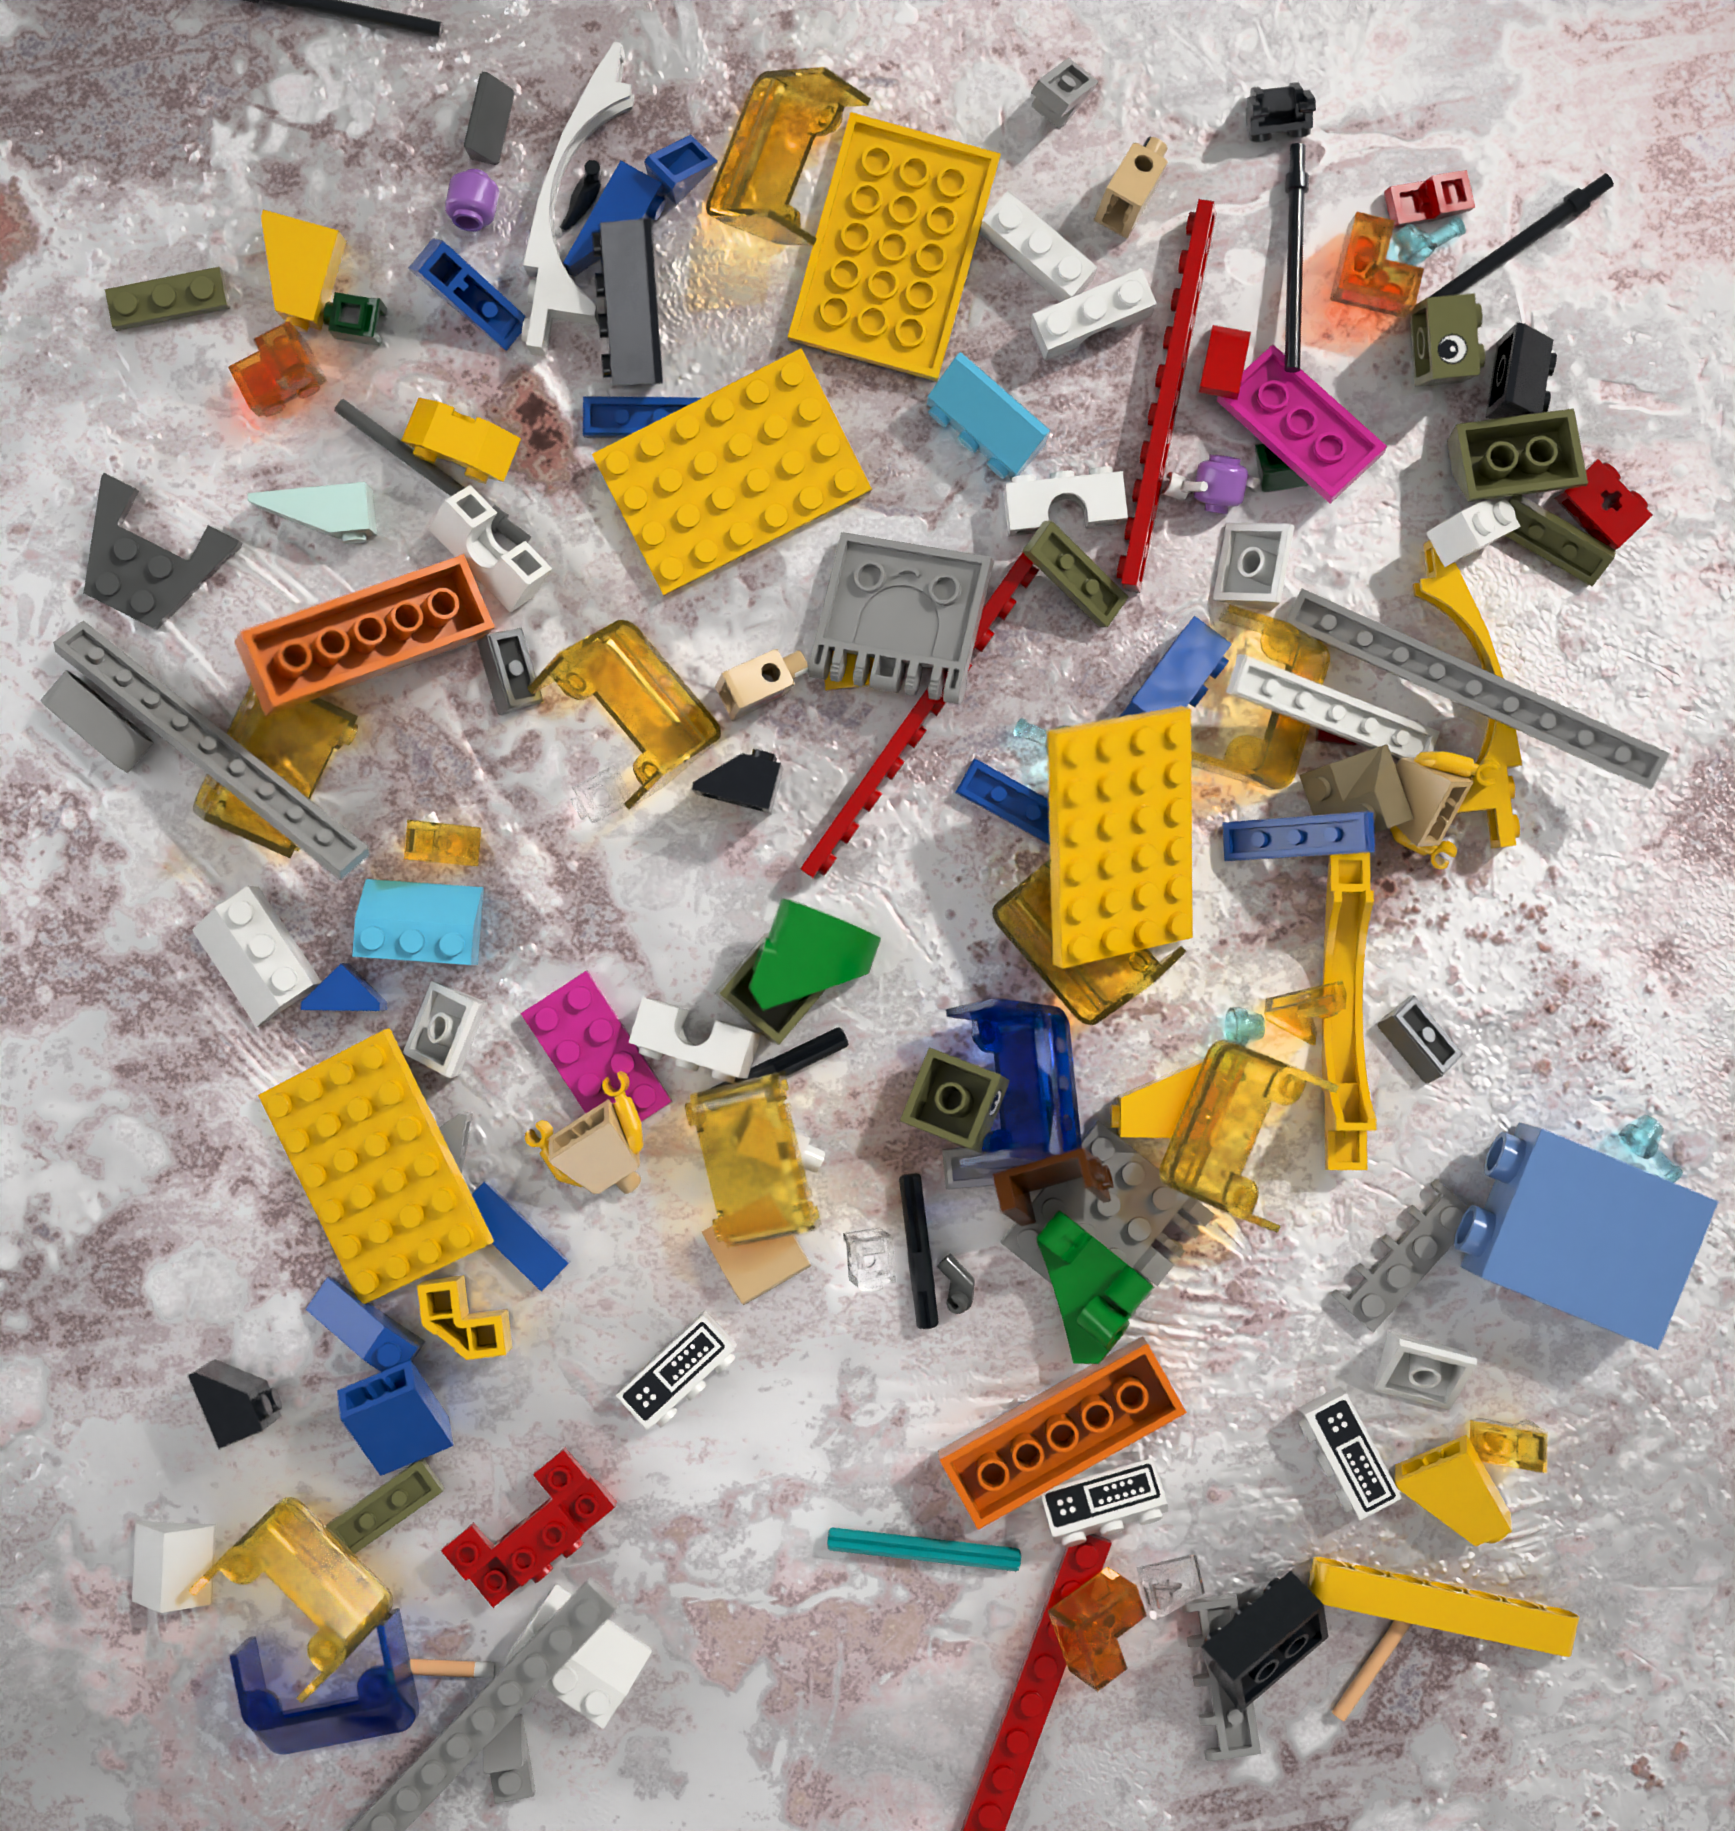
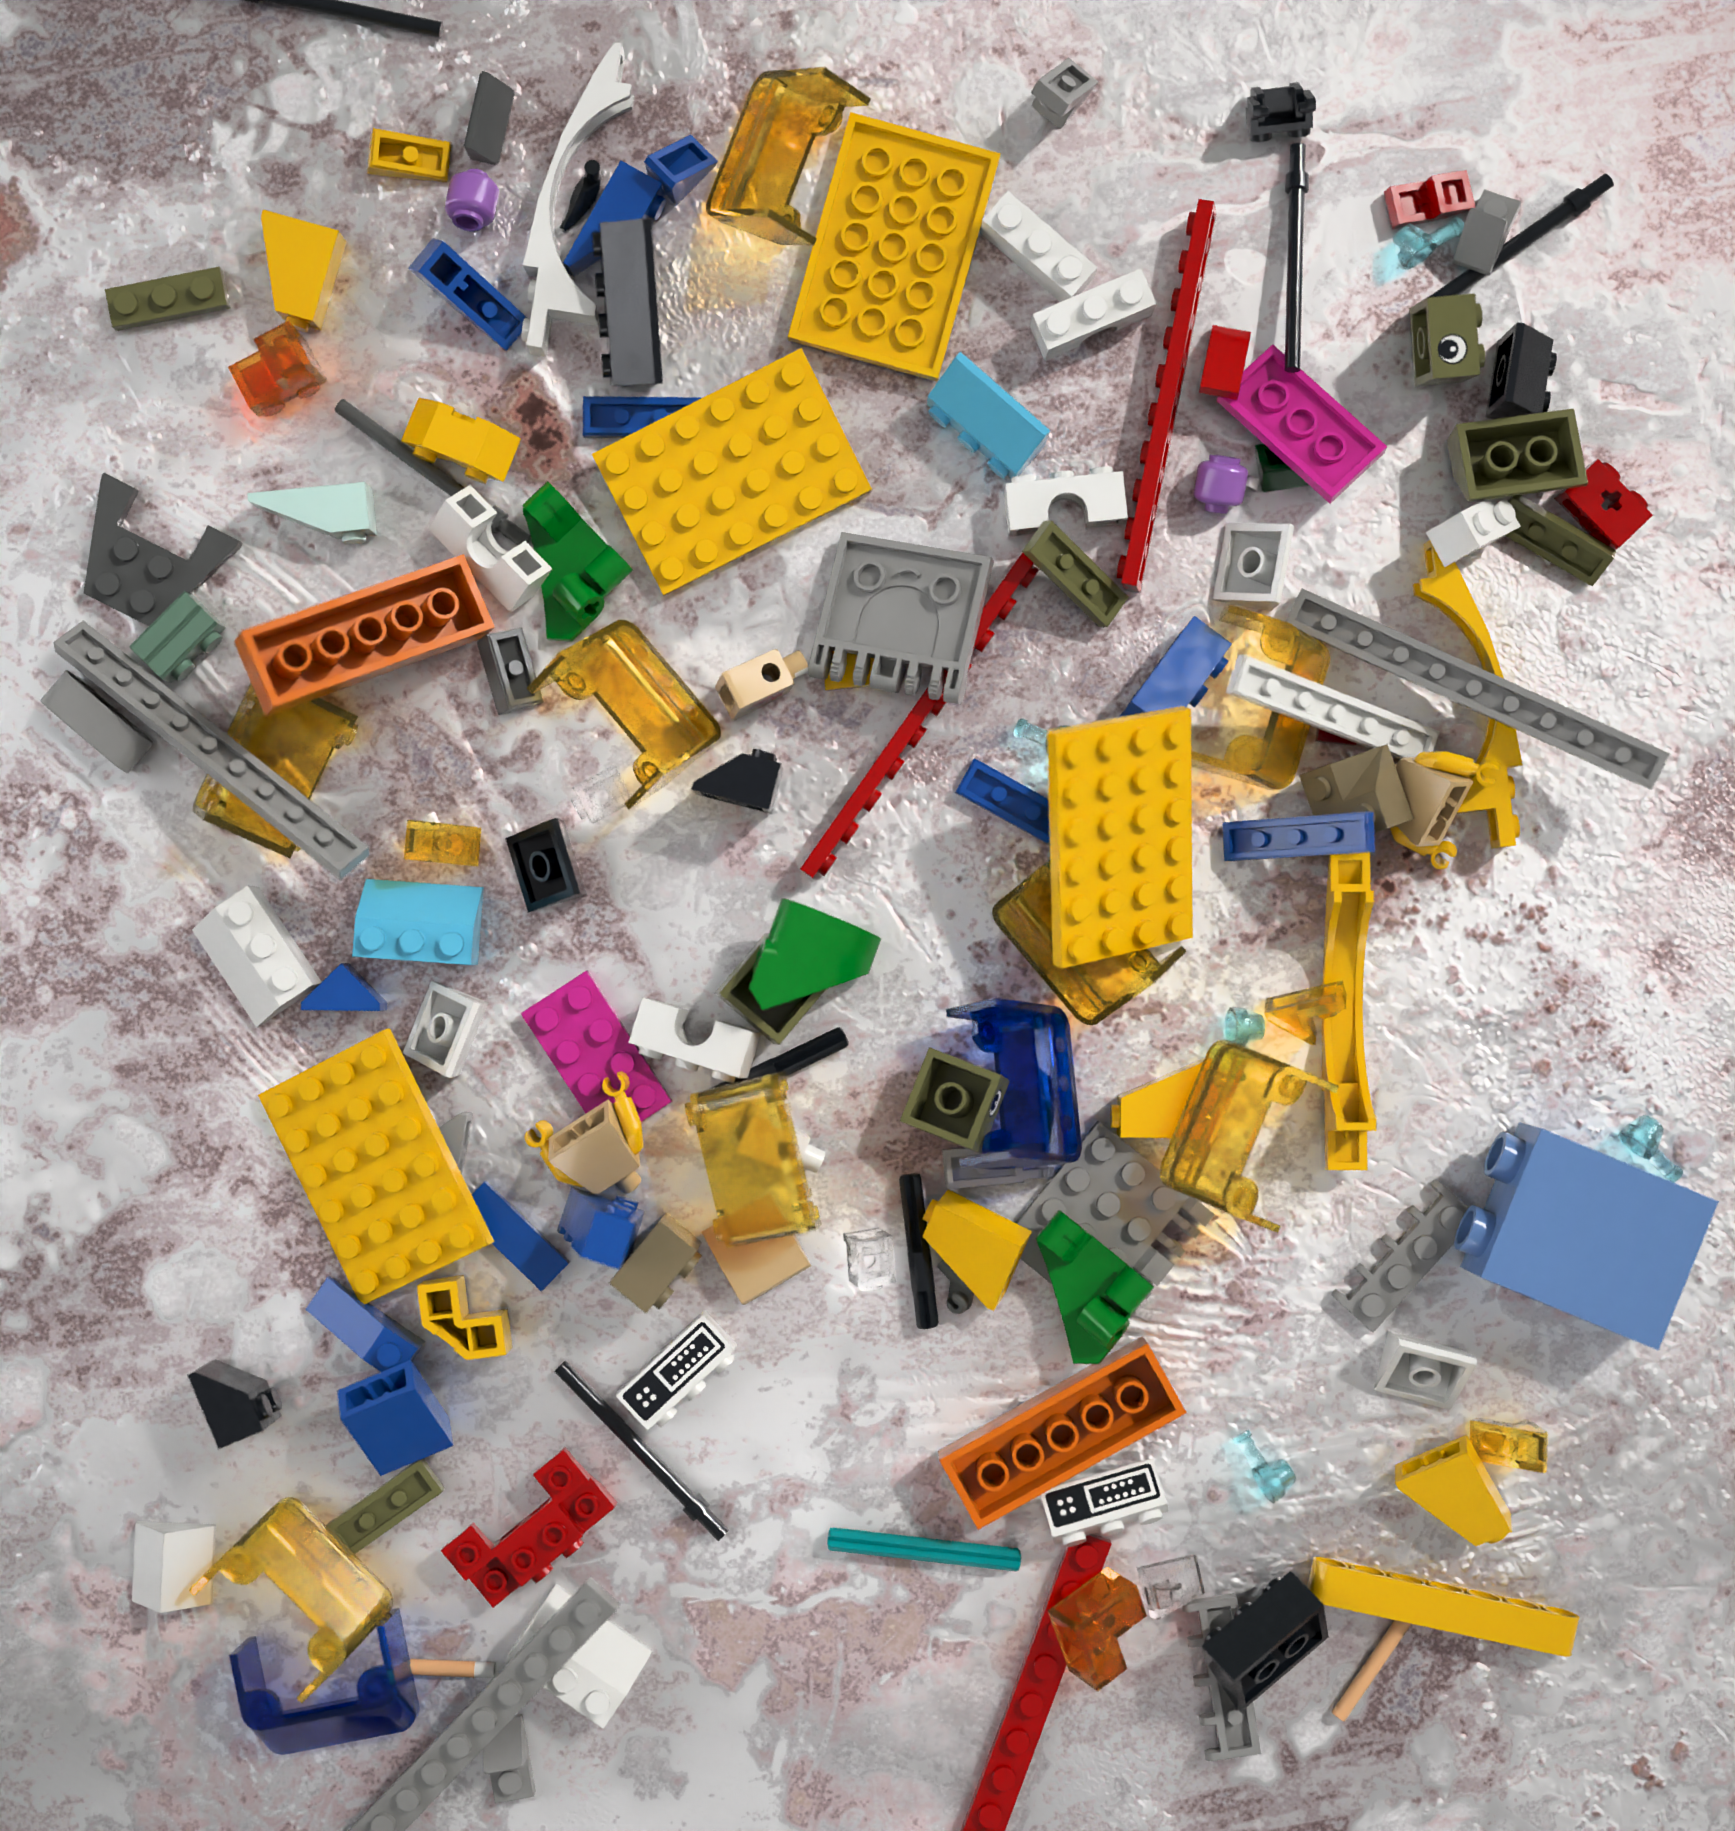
(178, 638): none -> sand green brick
(354, 318): dark green window -> none
(408, 156): none -> yellow slope
(545, 865): none -> black slope
(580, 563): none -> green panel
(601, 1227): none -> blue wedge
(656, 1263): none -> dark tan slope
(694, 1505): none -> black bar
(976, 1244): none -> yellow slope
(1016, 1183): reddish brown panel -> none
(1132, 186): tan torso -> none
(1181, 486): white hand -> none
(1272, 1477): none -> clear light blue bar
(1348, 1454): brick -> none
(1367, 277): clear orange brick -> none
(1420, 1039): dark grey slope -> none
(1486, 232): none -> light grey slope

